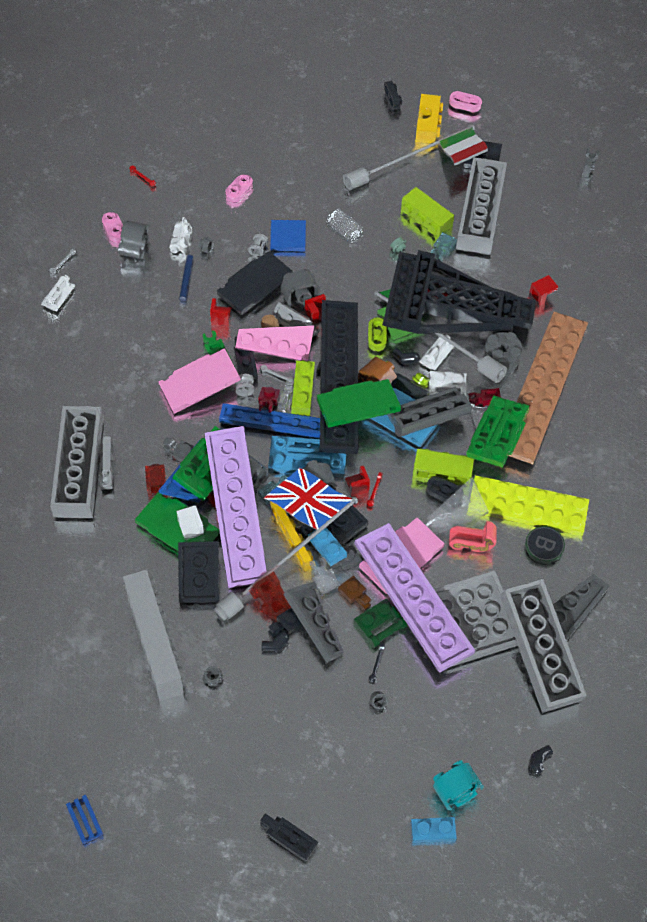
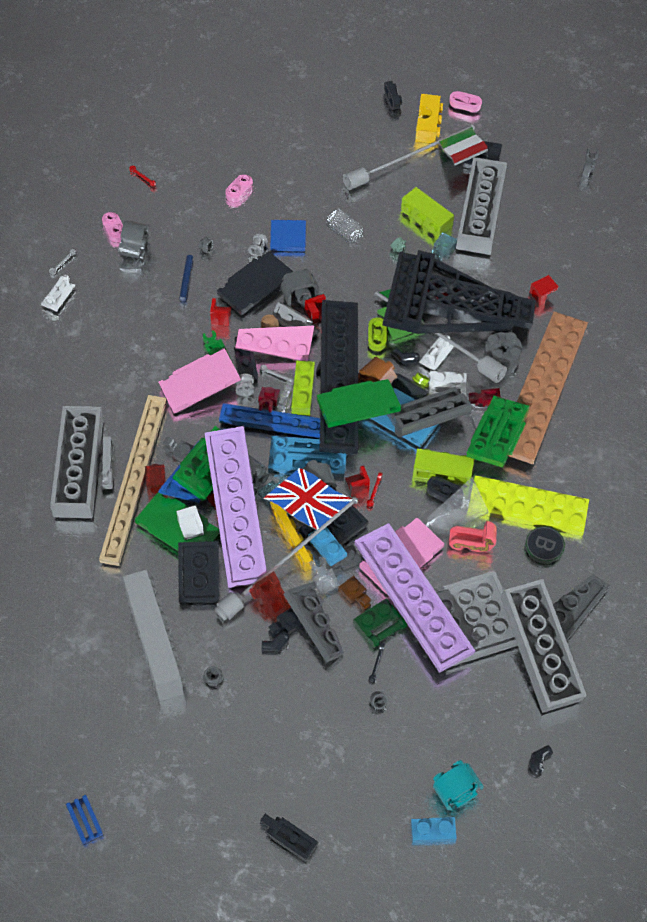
(133, 481): none -> tan plate
(181, 237): white hinge -> none

